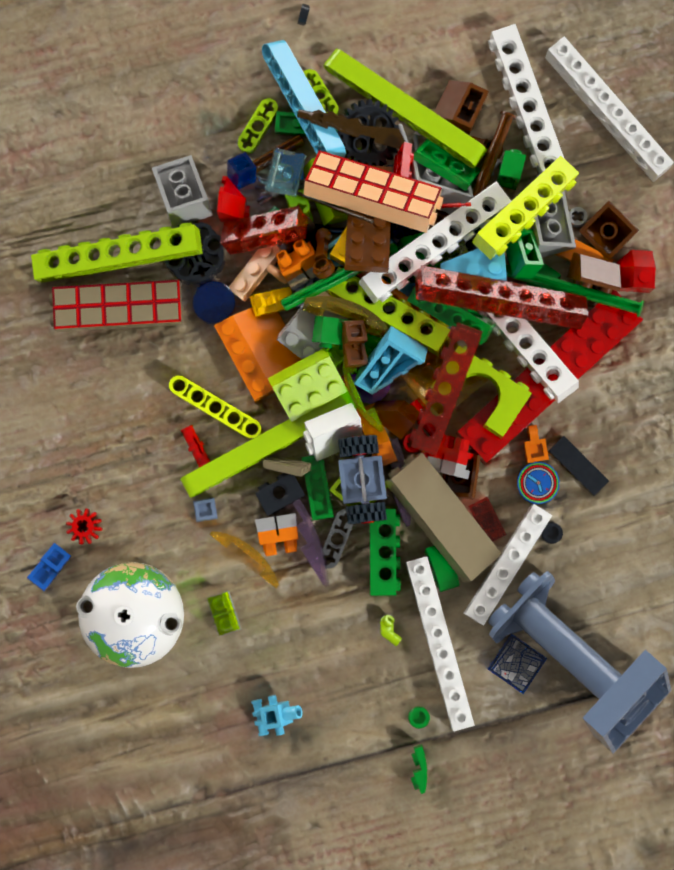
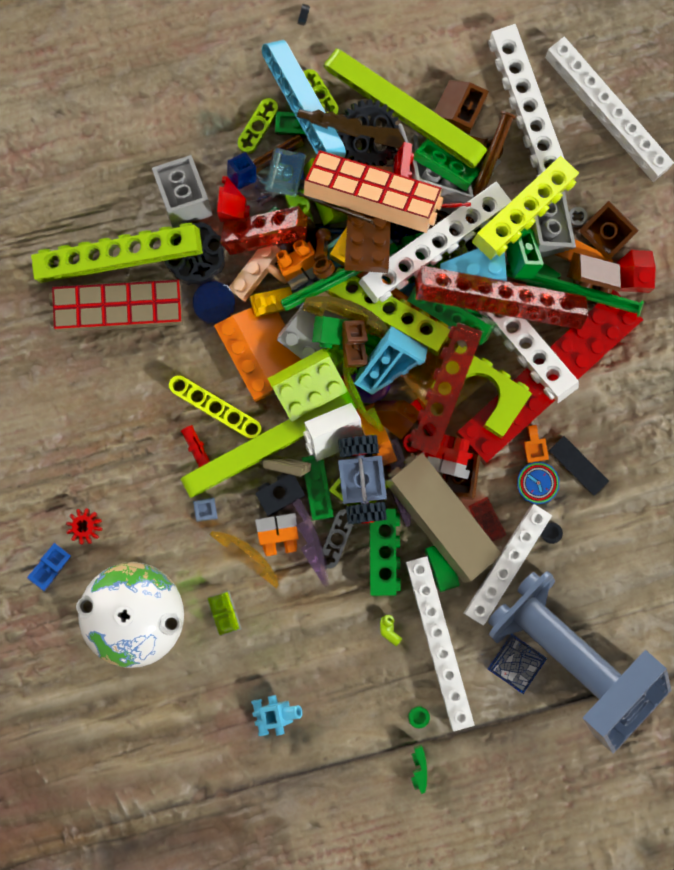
(511, 169): green brick -> none

